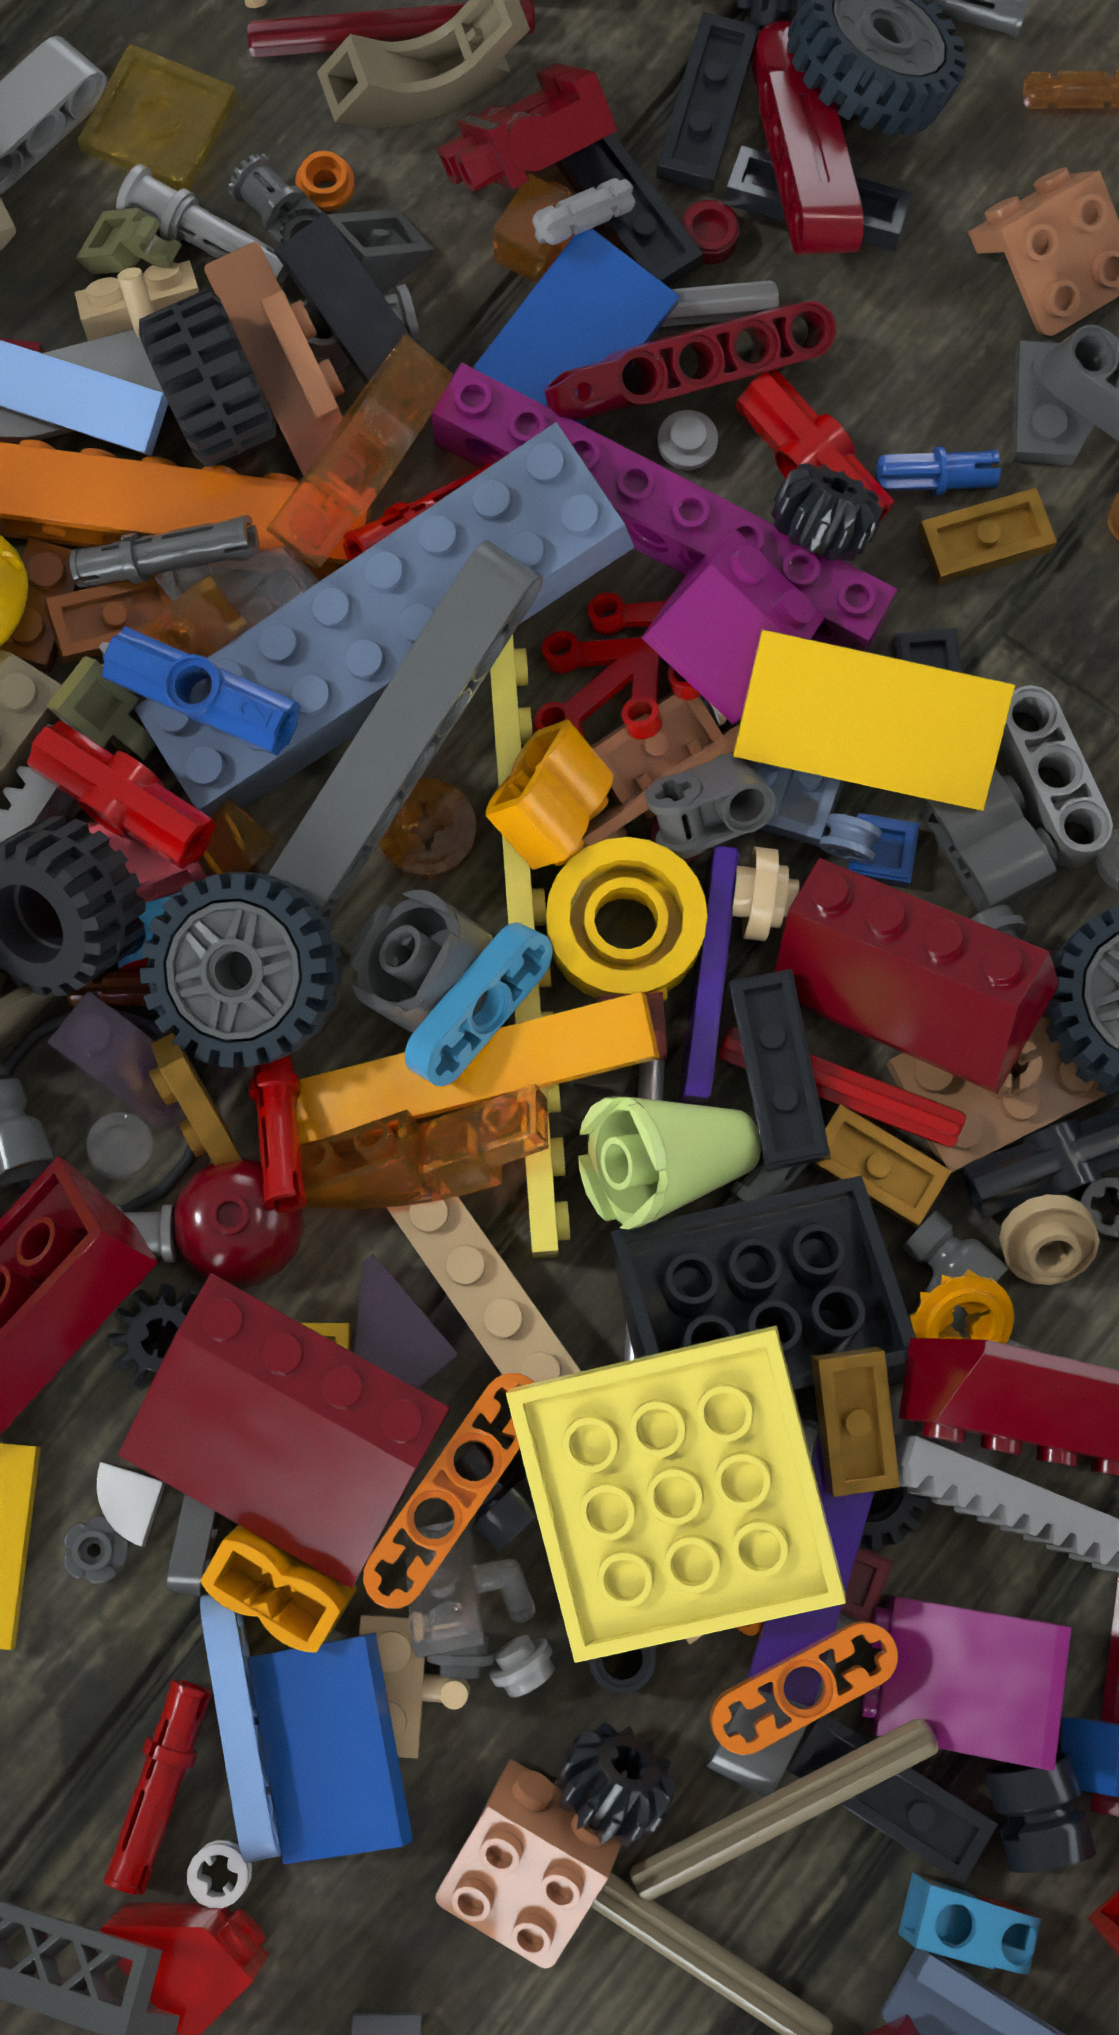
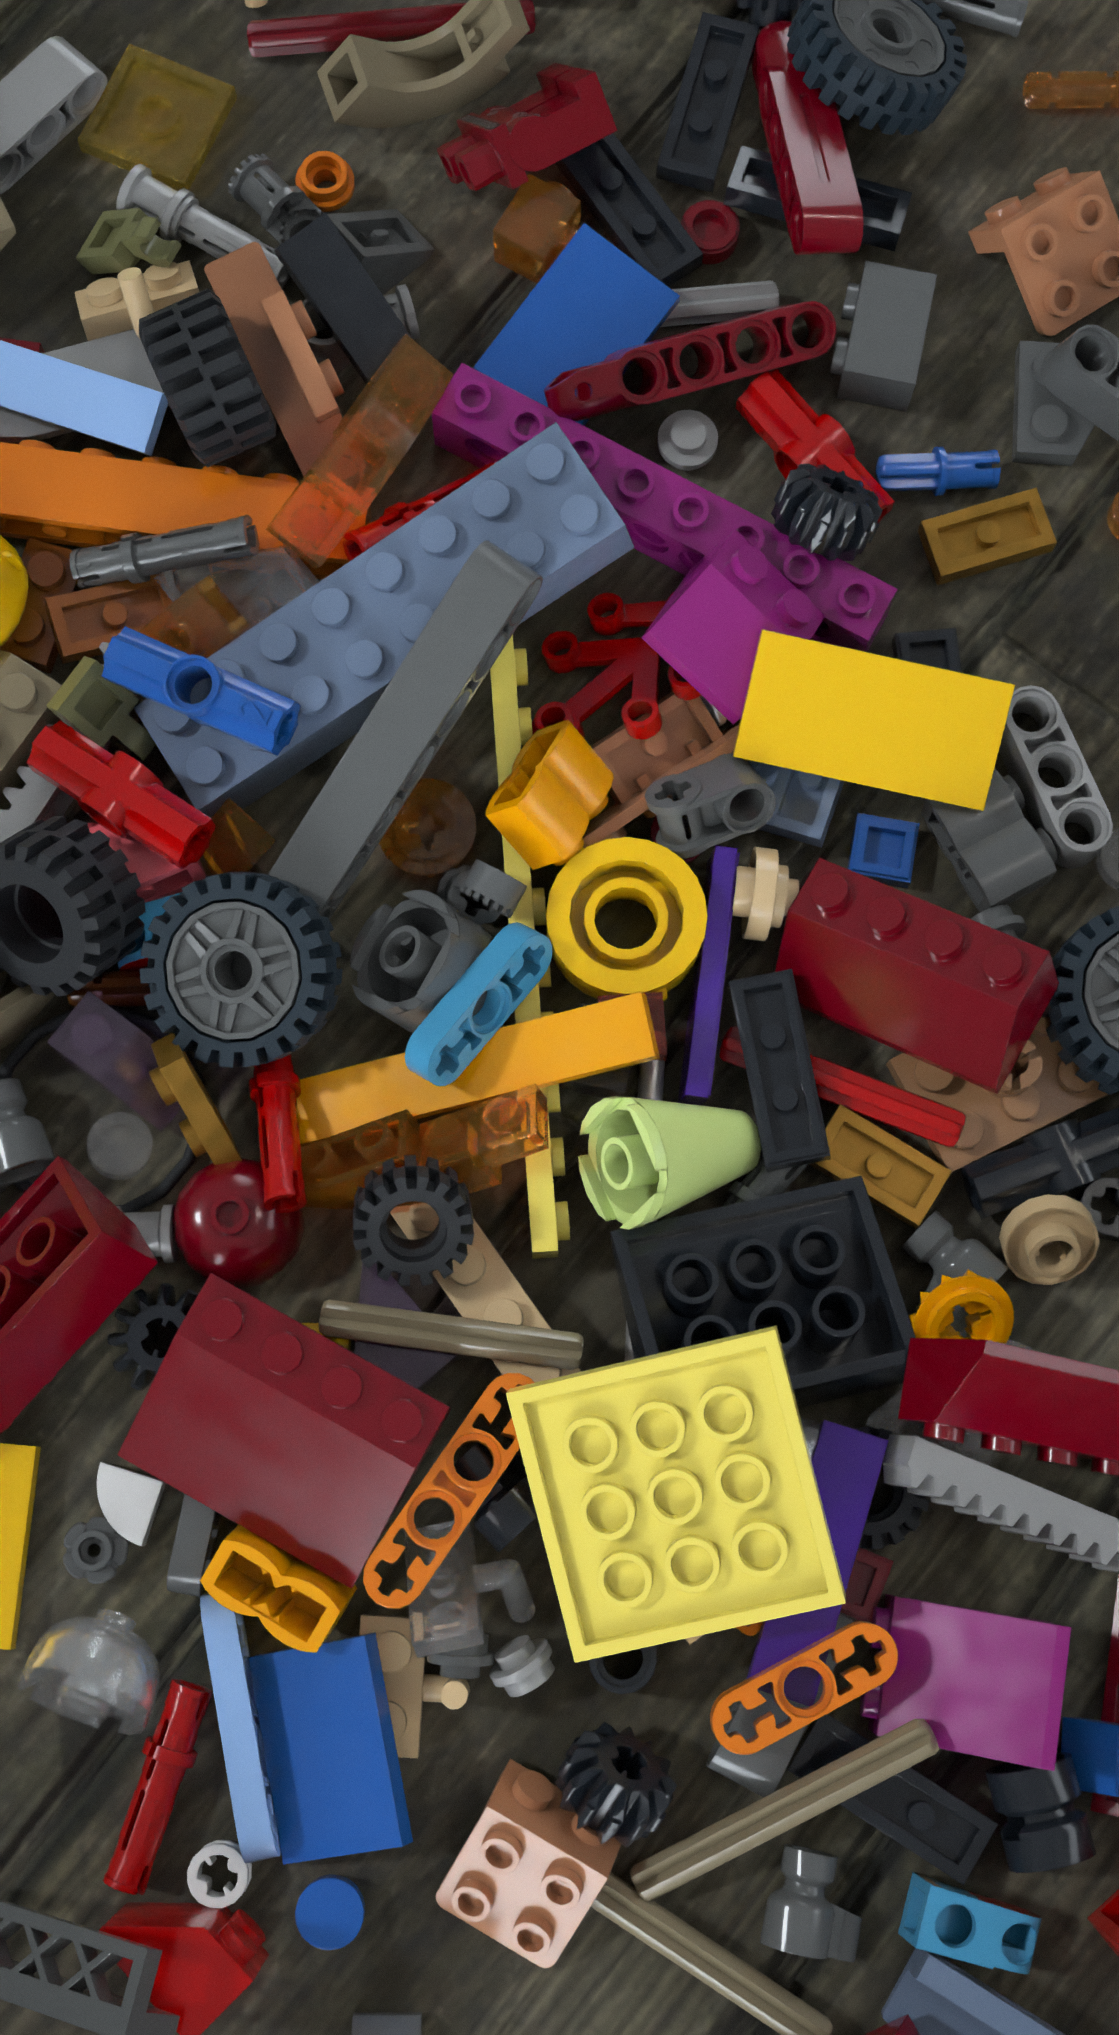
(94, 1671): none -> clear cylinder
(330, 1912): none -> blue tile
(420, 1255): none -> black tyre
(451, 1334): none -> dark tan axle
(491, 887): none -> dark grey connector
(583, 211): light grey axle -> none
(800, 1916): none -> dark grey piece
(850, 838): sand blue bush -> none
(855, 1421): pearl gold plate -> none
(885, 335): none -> dark grey brick

